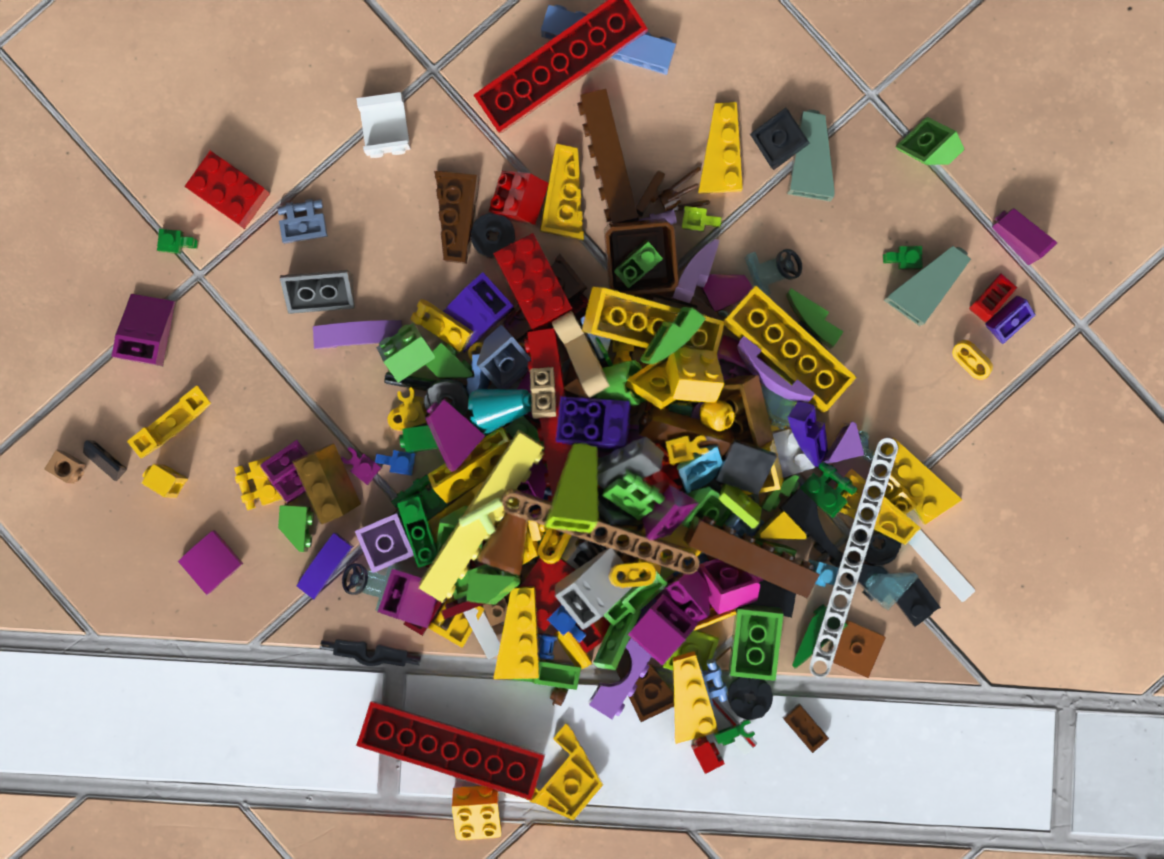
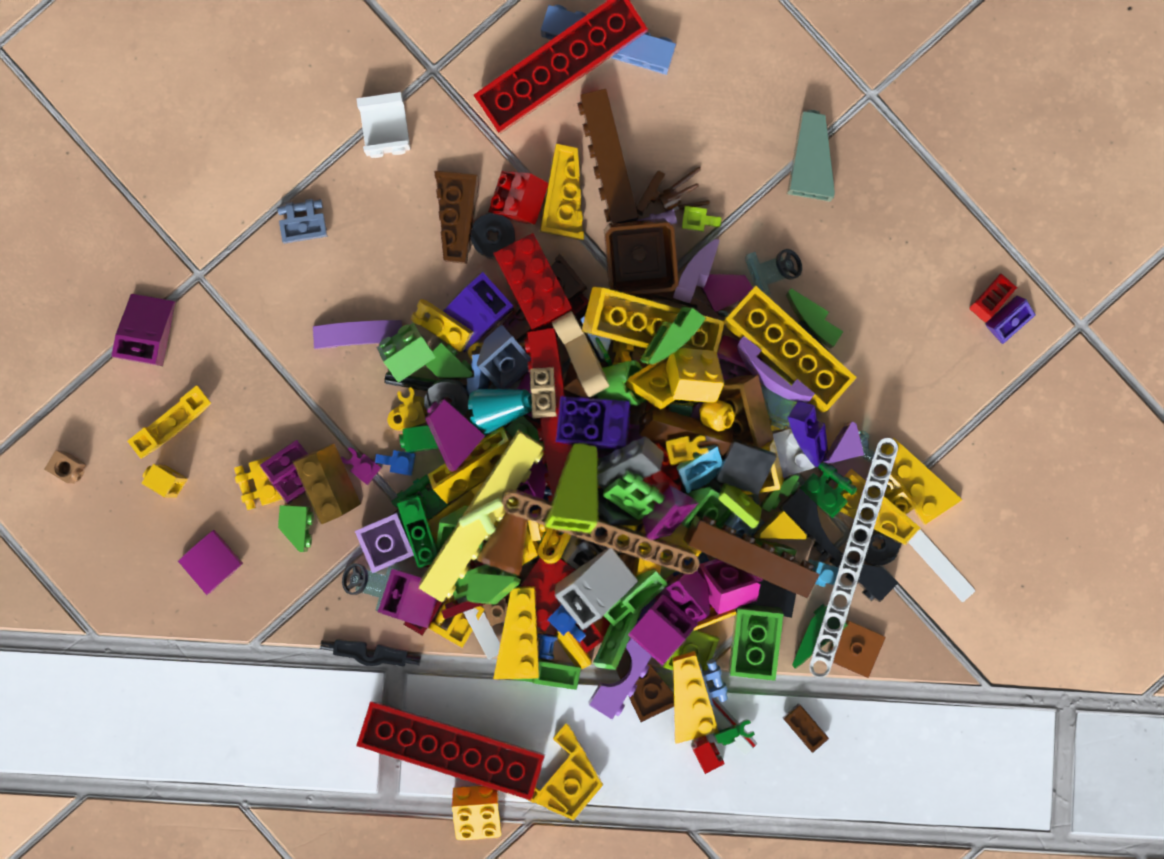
(103, 459): black slope -> none
(173, 241): green plate -> none
(227, 189): red brick -> none
(318, 291): dark grey slope -> none
(324, 565): dark purple slope -> none
(558, 696): reddish brown plate -> none
(631, 575): yellow plate -> none
(637, 263): bright green slope -> none
(722, 156): yellow wing -> none
(739, 703): black plate -> none
(779, 138): black tile -> none
(889, 587): clear light blue slope -> none
(907, 257): green plate -> none
(917, 603): black plate -> none
(927, 288): sand green slope -> none
(932, 143): bright green slope -> none
(971, 360): yellow plate -> none
(1023, 236): magenta slope -> none

